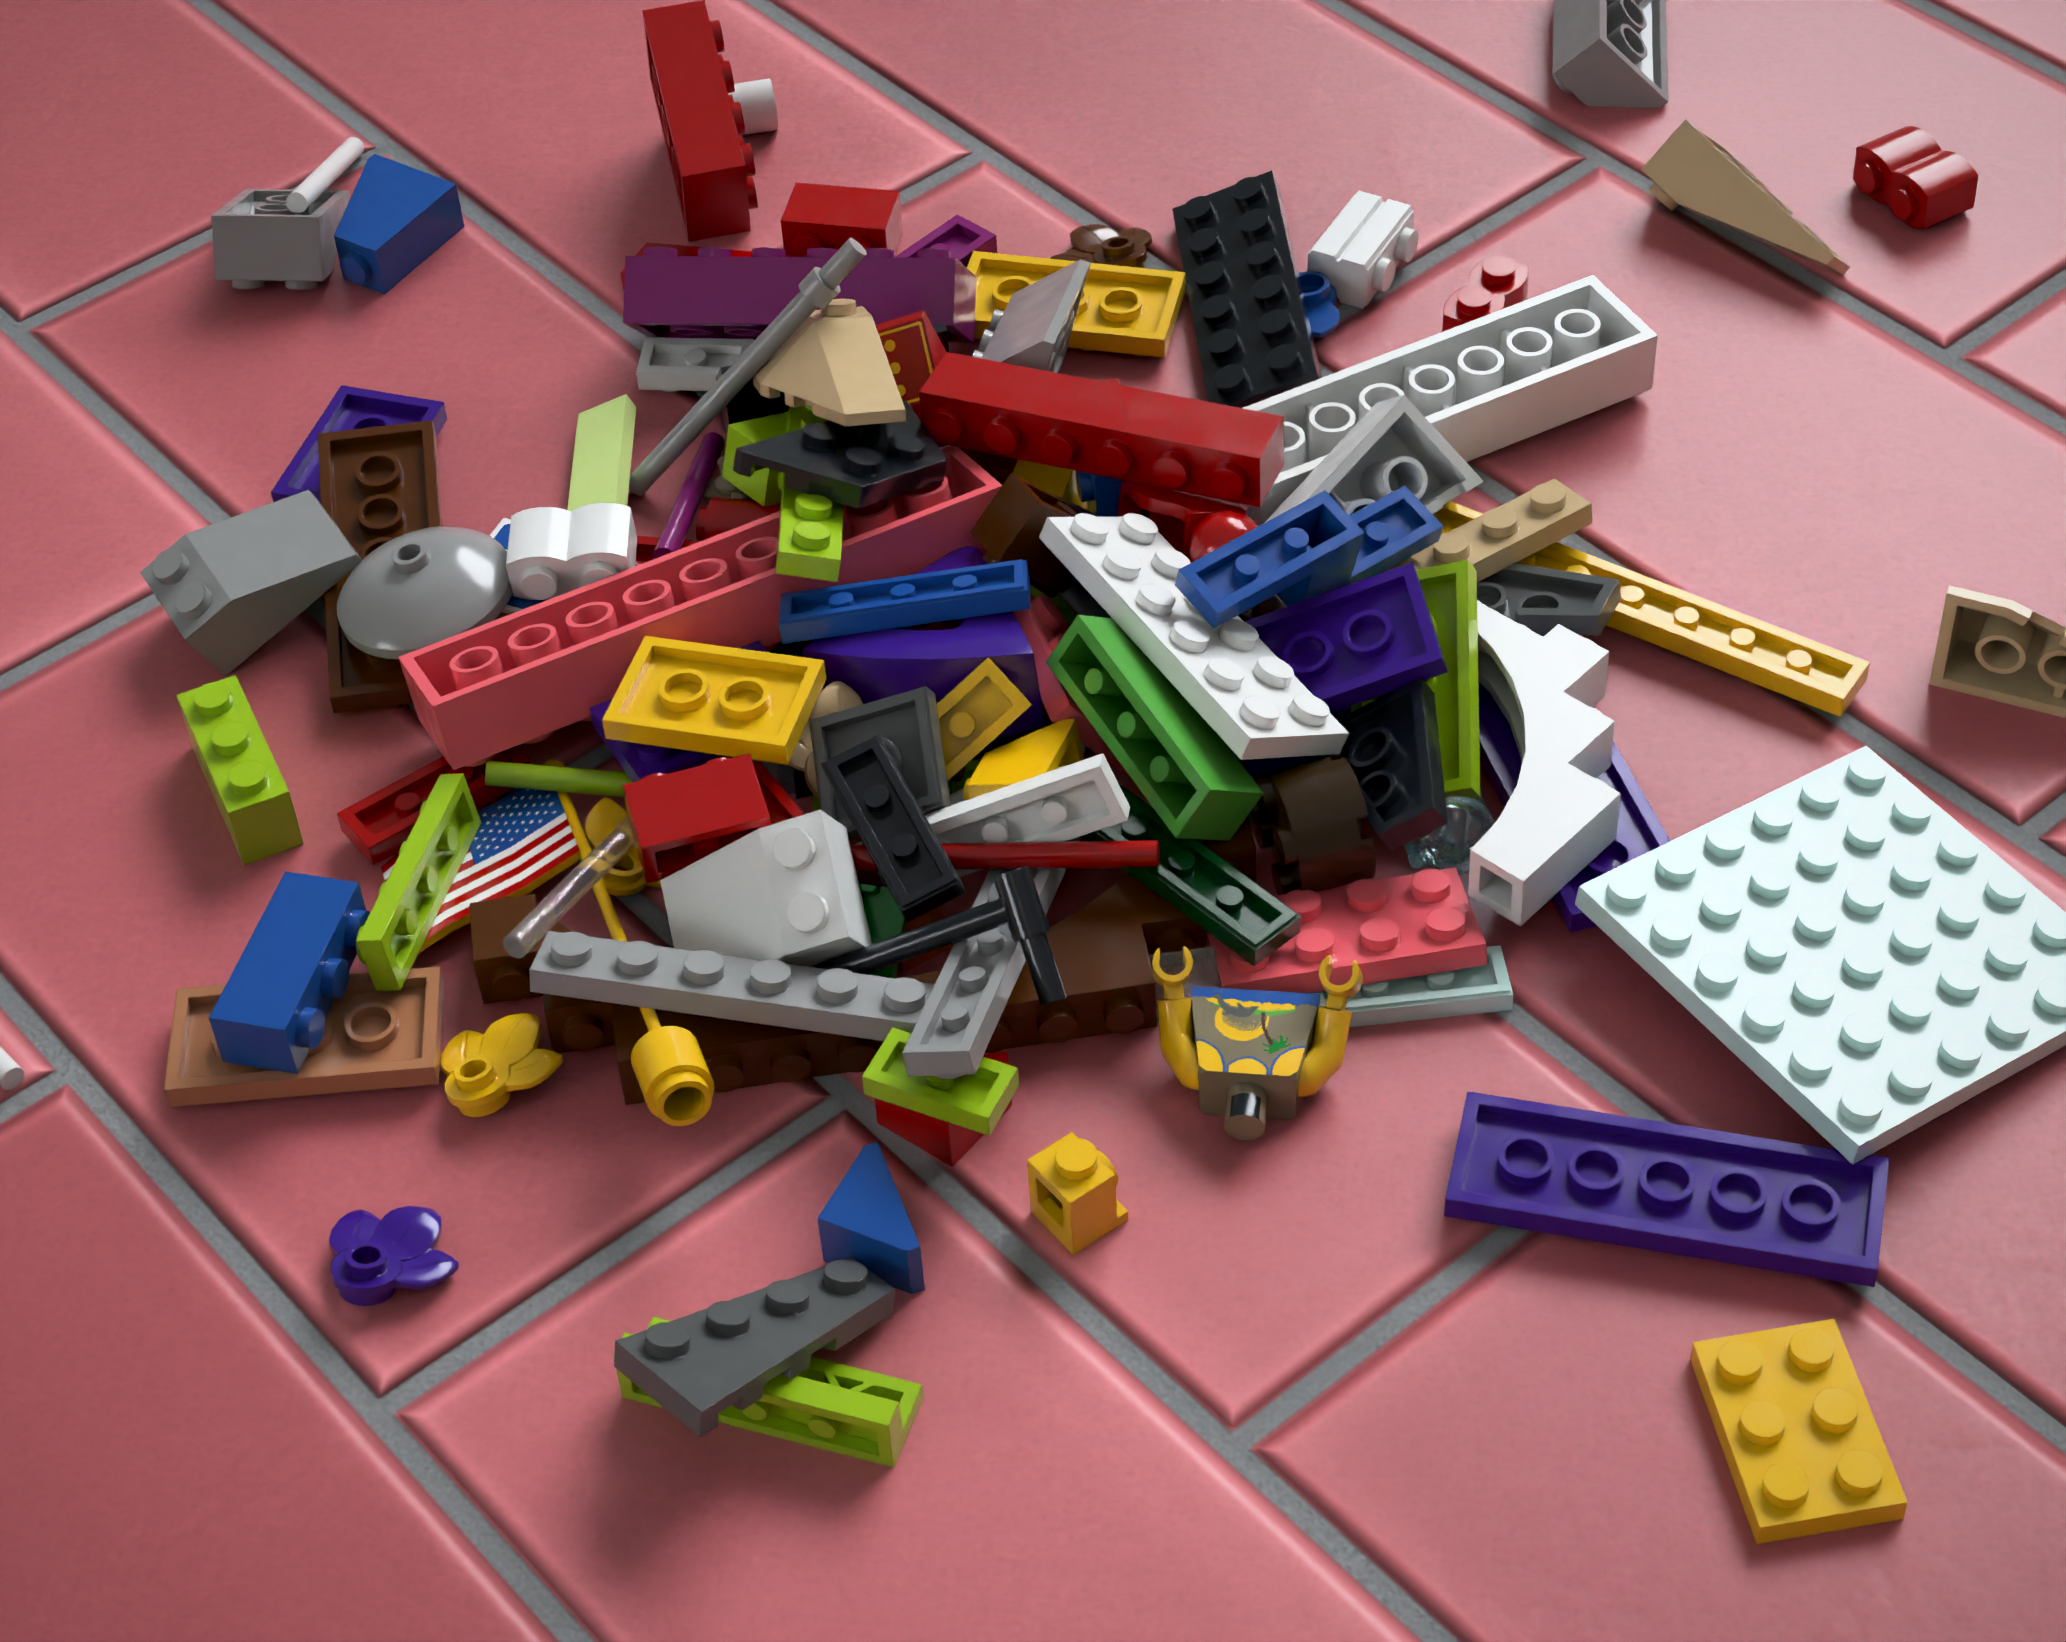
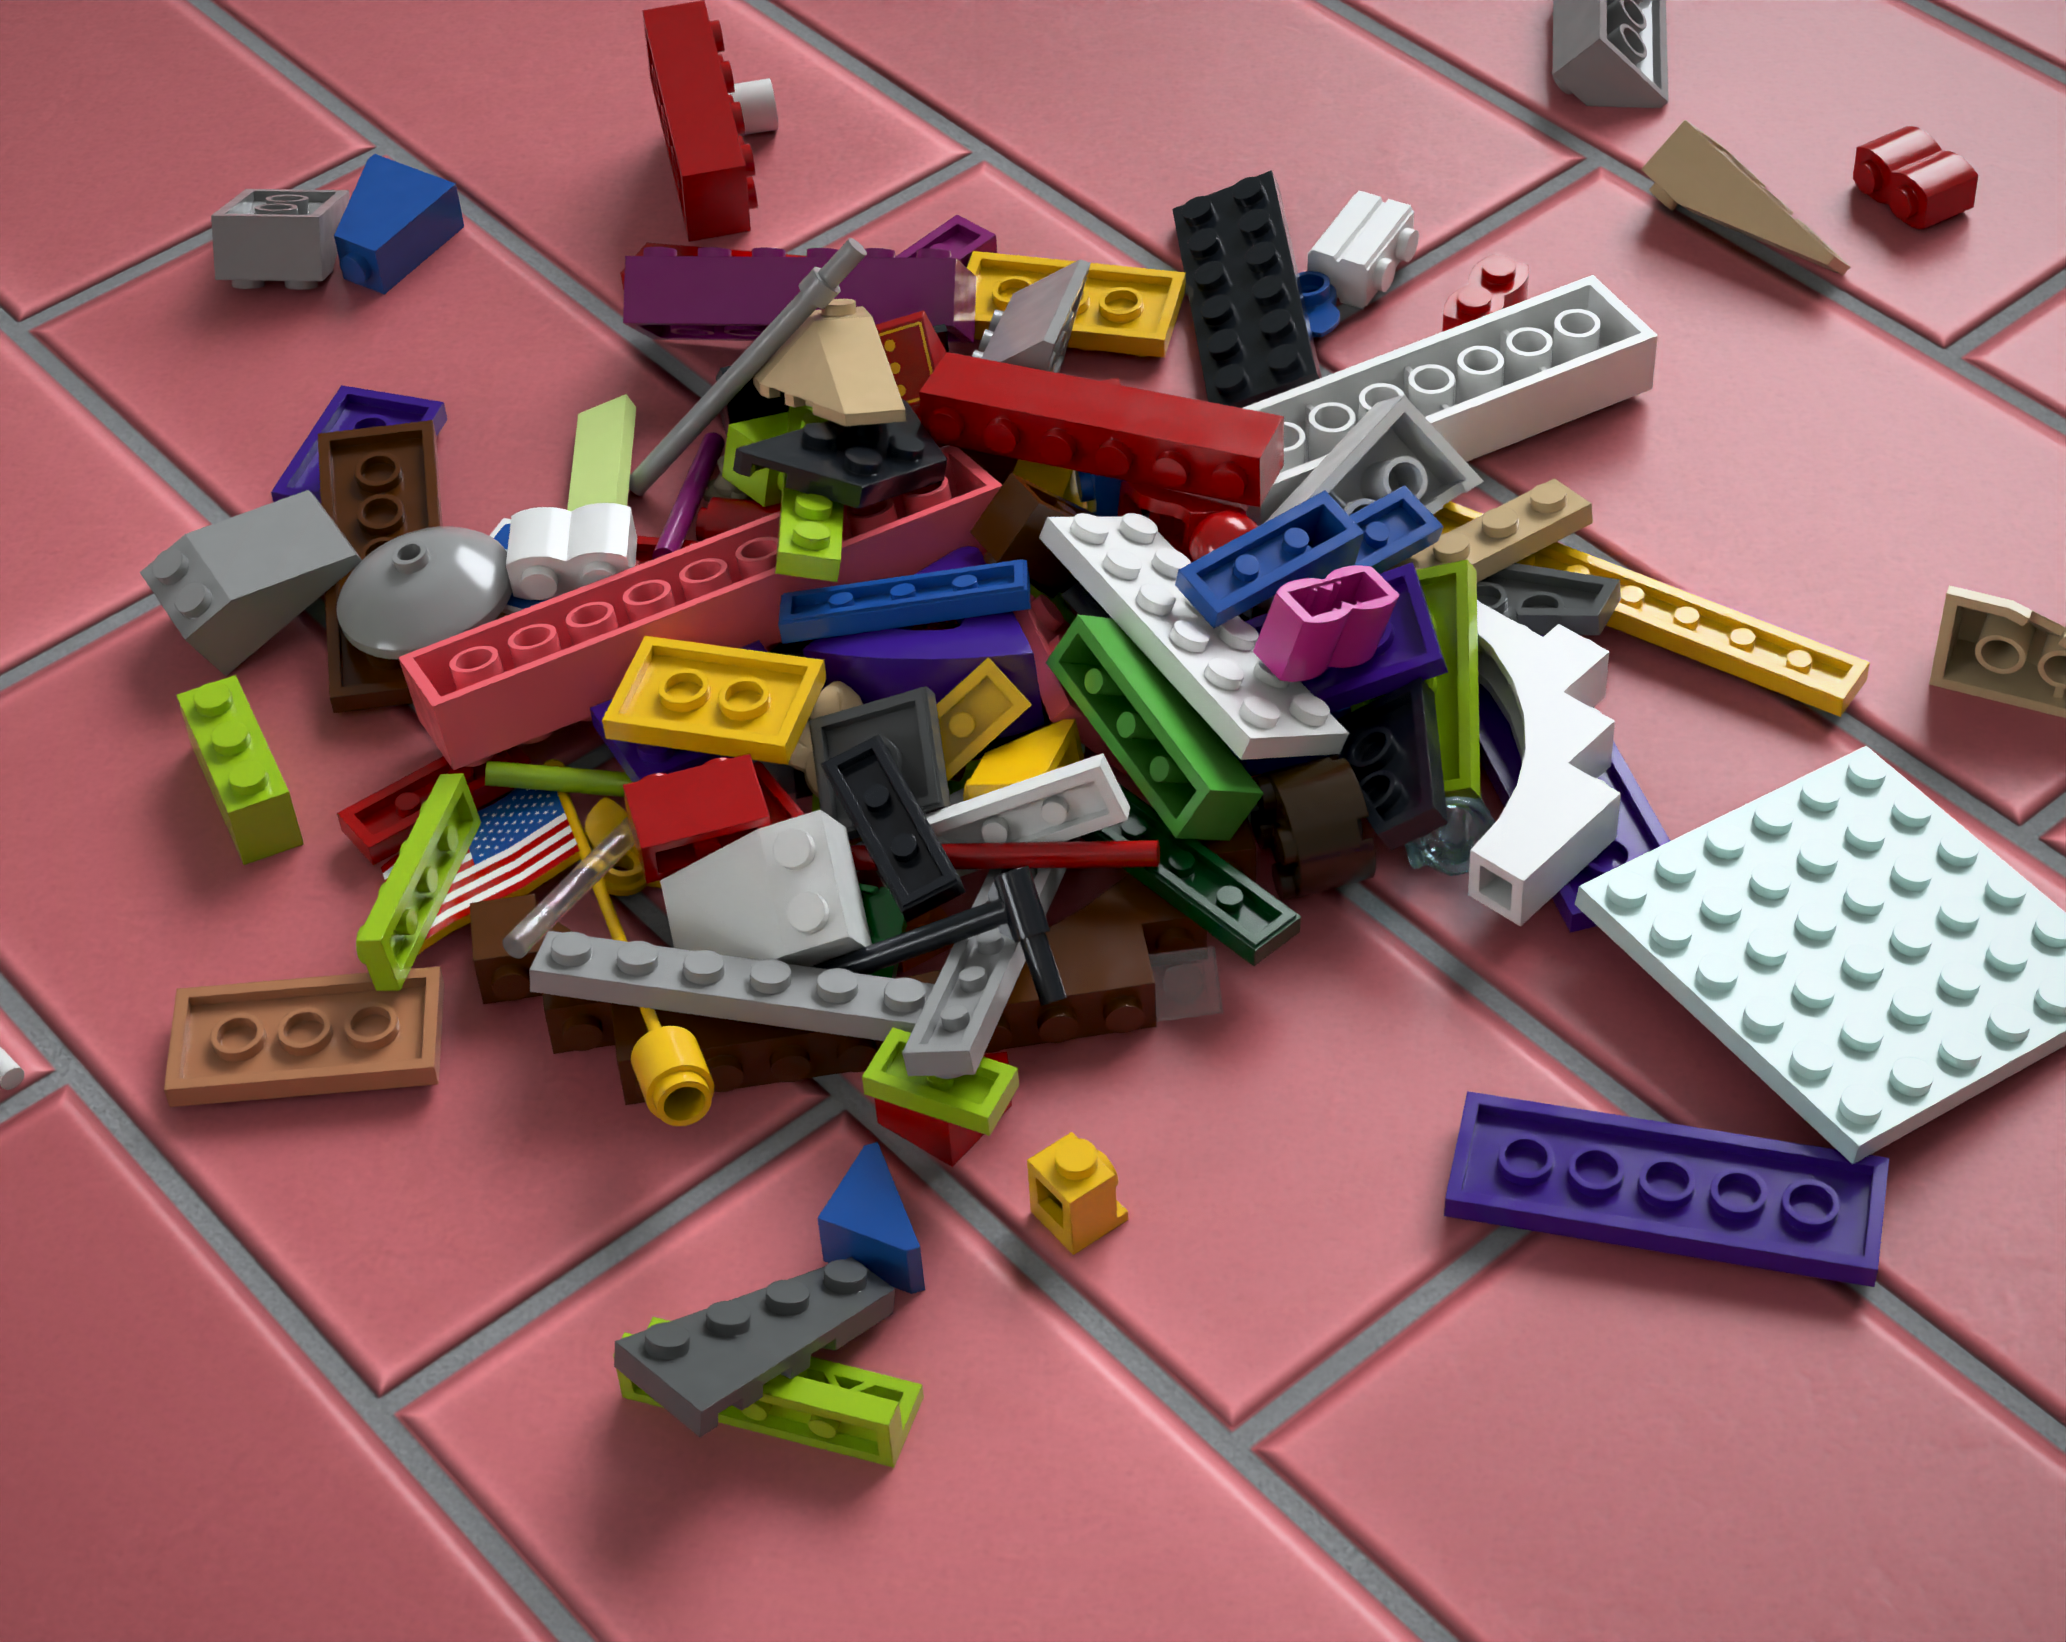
(290, 973): blue brick -> none
(324, 175): white bar -> none
(387, 1254): dark purple plate -> none
(491, 1065): yellow plate -> none
(685, 362): white plate -> none
(832, 214): red brick -> none
(1107, 246): reddish brown plate -> none
(1252, 1049): torso -> none
(1325, 623): none -> dark pink brick
(1386, 925): coral plate -> none
(1433, 995): light aqua tile -> none
(1797, 1431): yellow plate -> none

